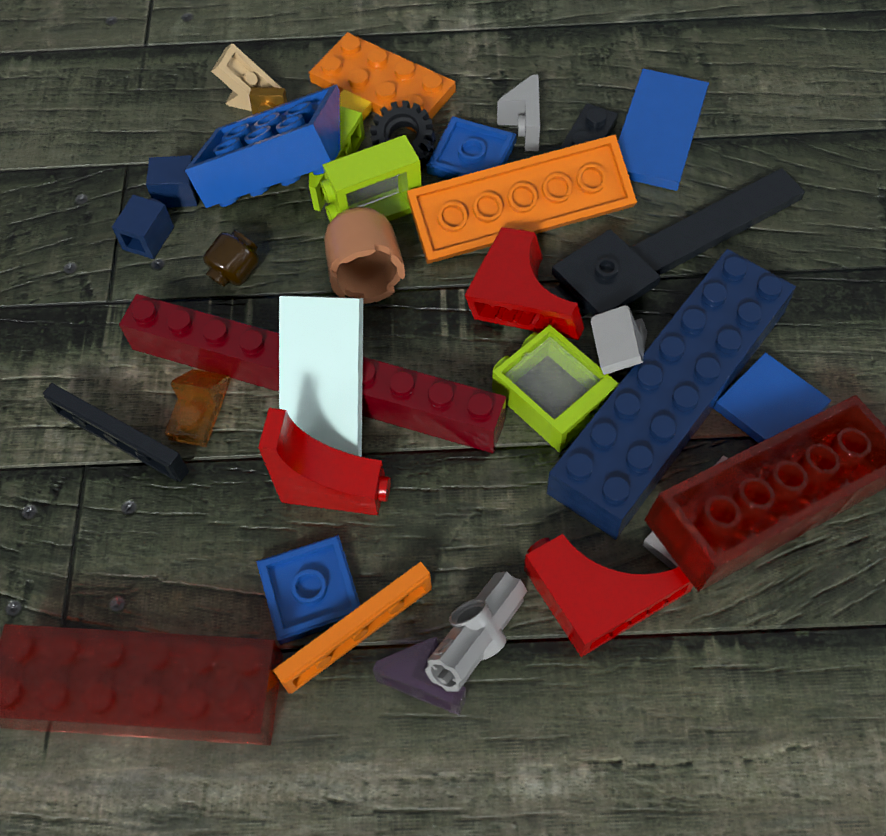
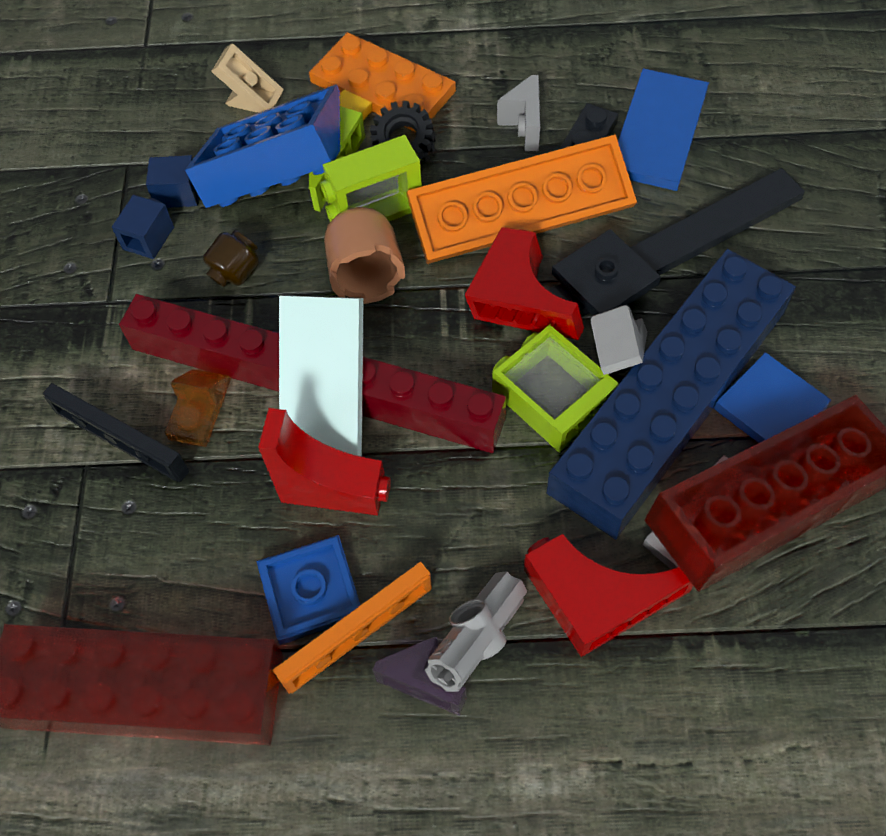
(266, 98): pearl gold plate -> none
(469, 149): blue tile -> none

